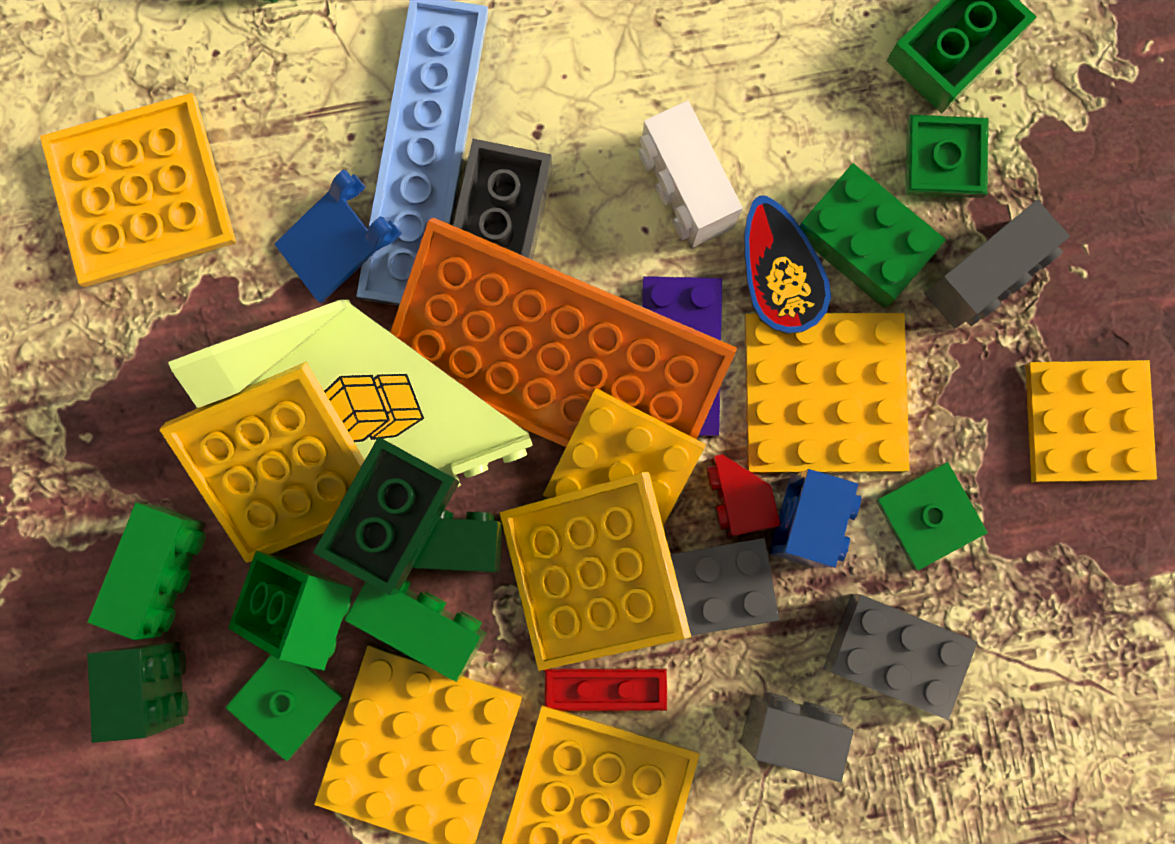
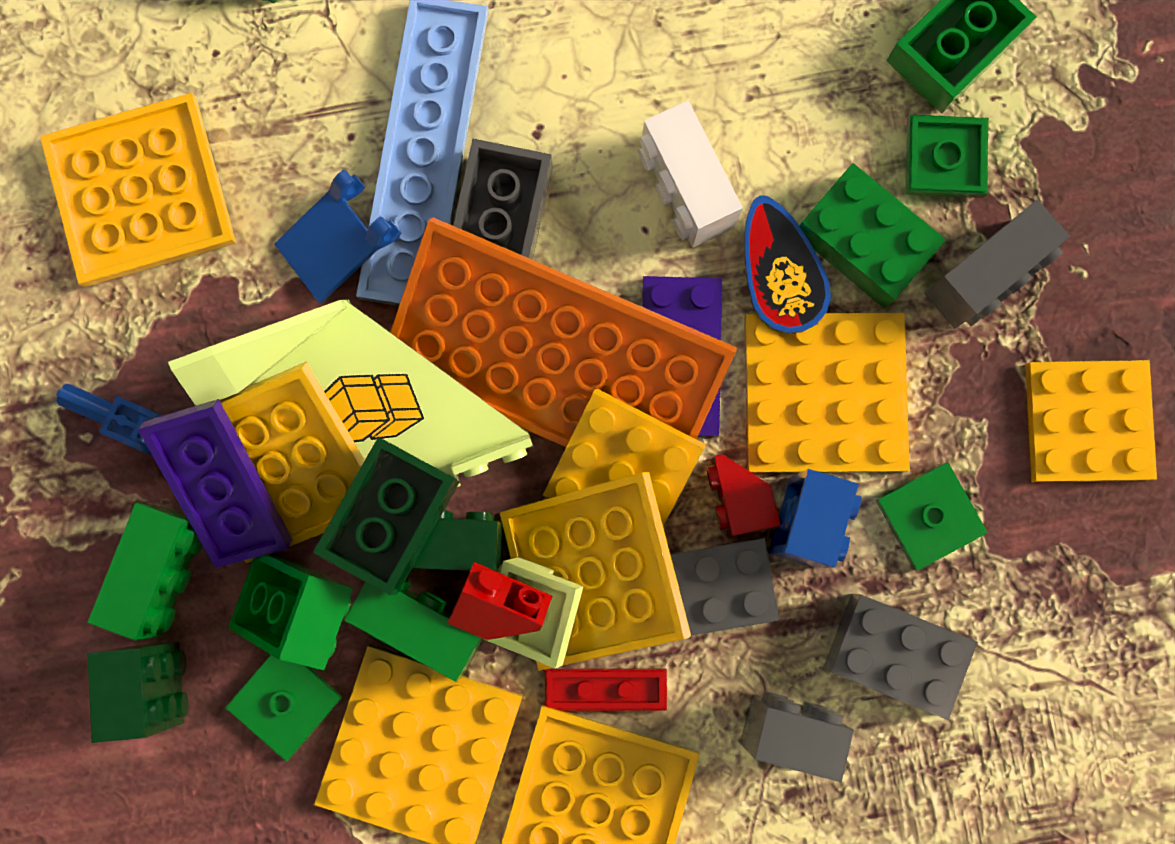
(118, 417): none -> blue connector
(216, 483): none -> dark purple plate
(498, 605): none -> red slope
(551, 642): none -> yellowish green plate

